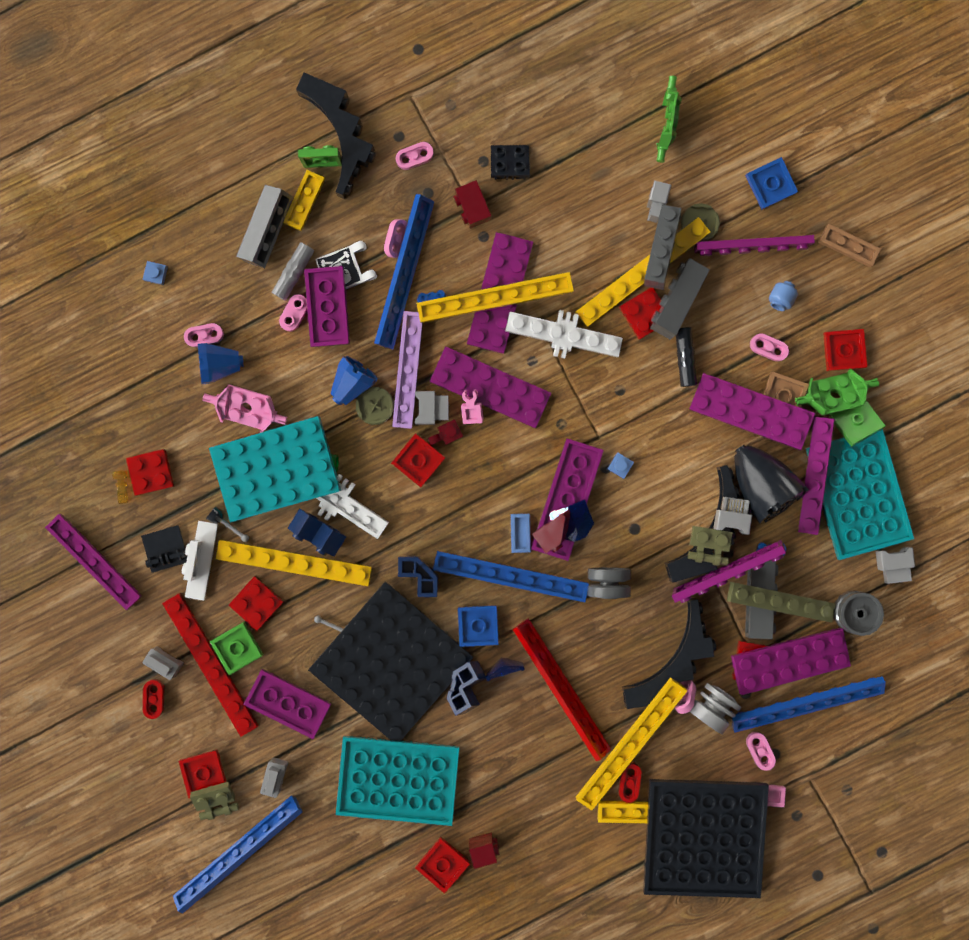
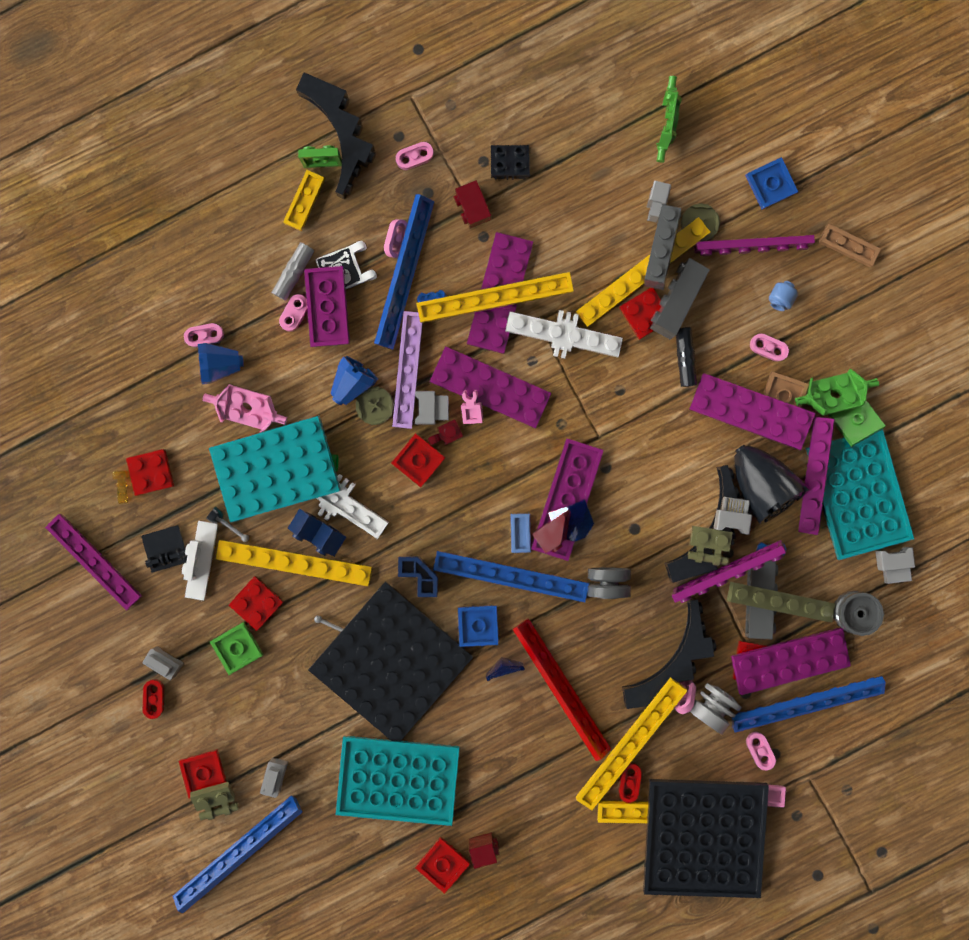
(155, 273): medium blue plate -> none
(210, 664): red plate -> none
(264, 226): brick -> none
(287, 703): magenta plate -> none
(461, 694): dark blue brick -> none
(620, 465): medium blue plate -> none
(845, 350): red plate -> none

